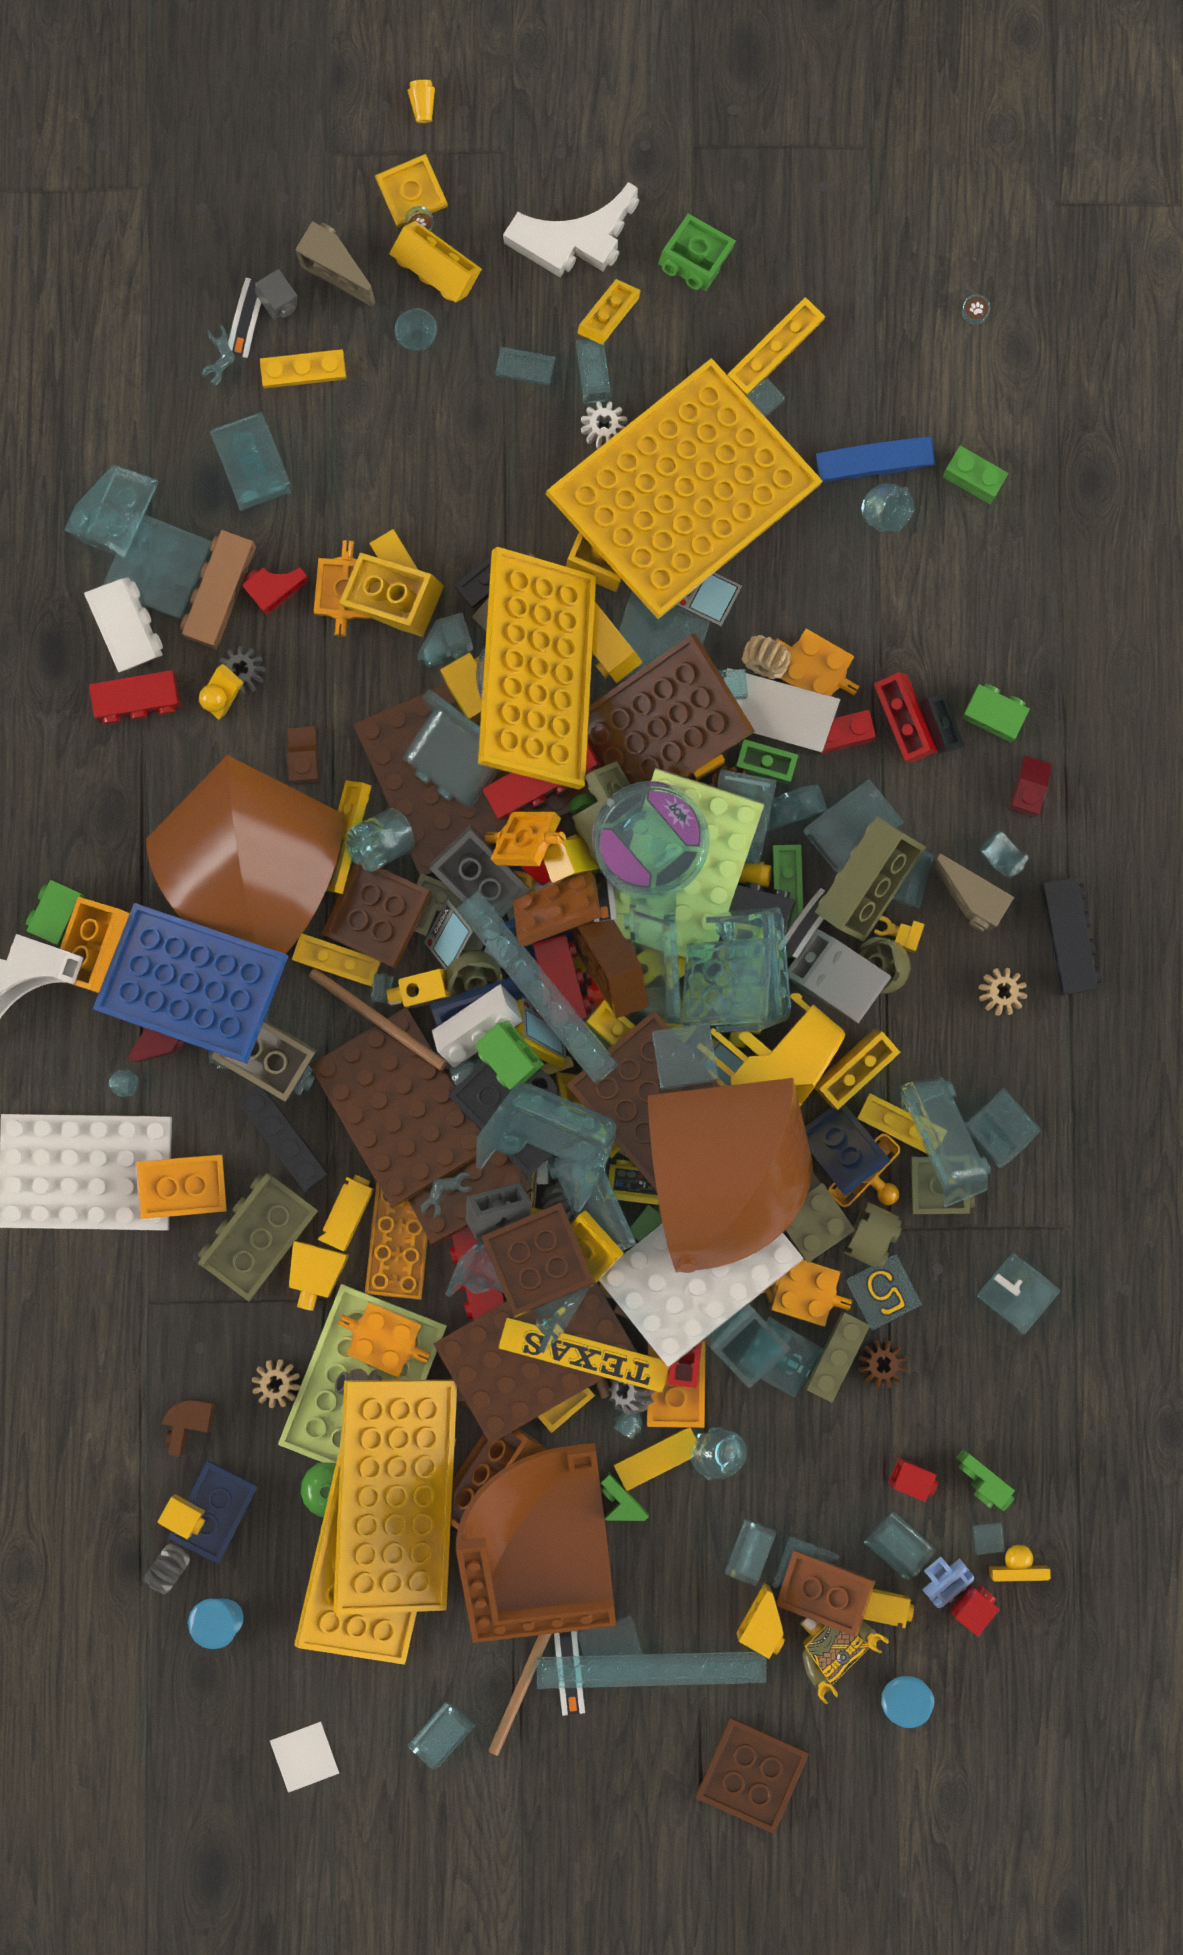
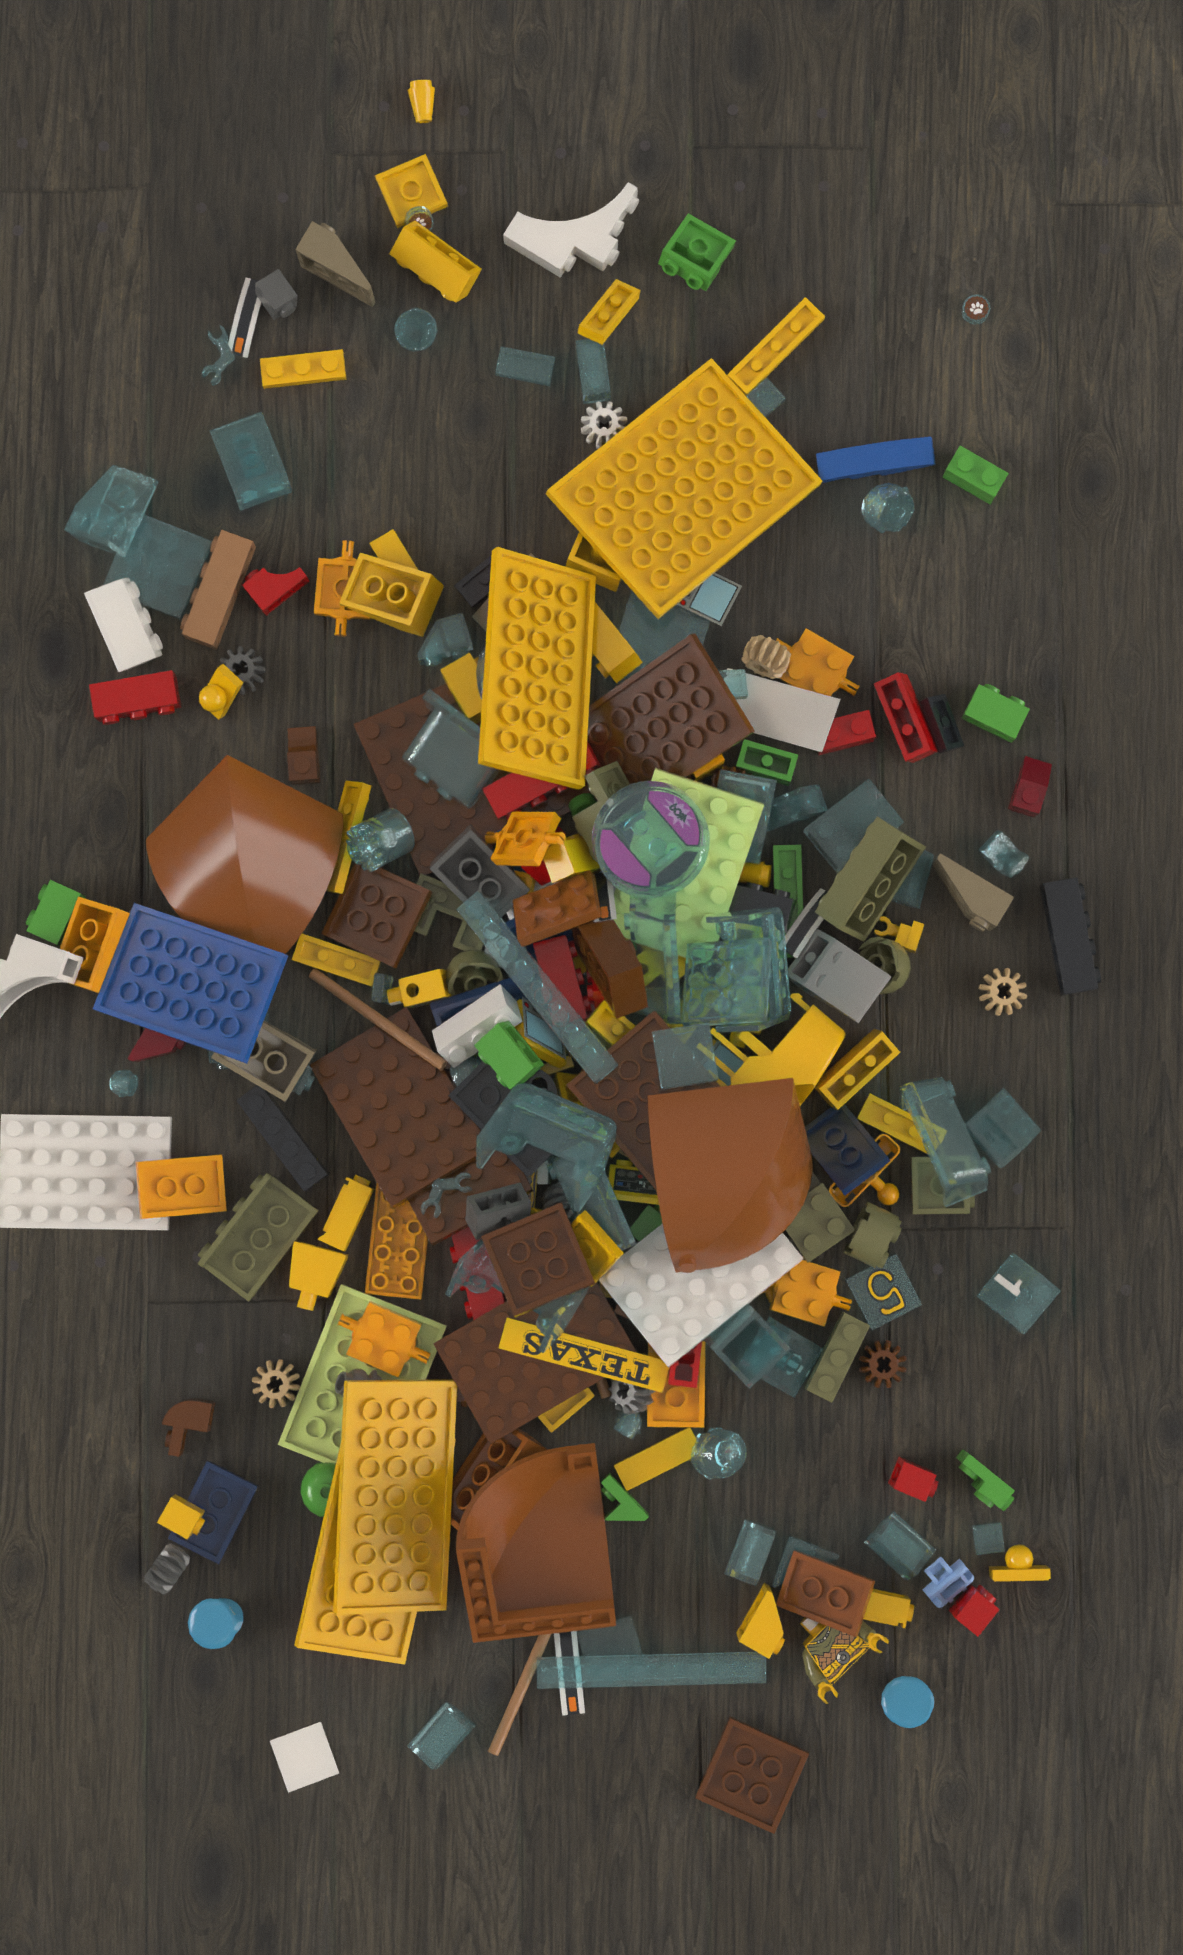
(448, 935): sticker -> none

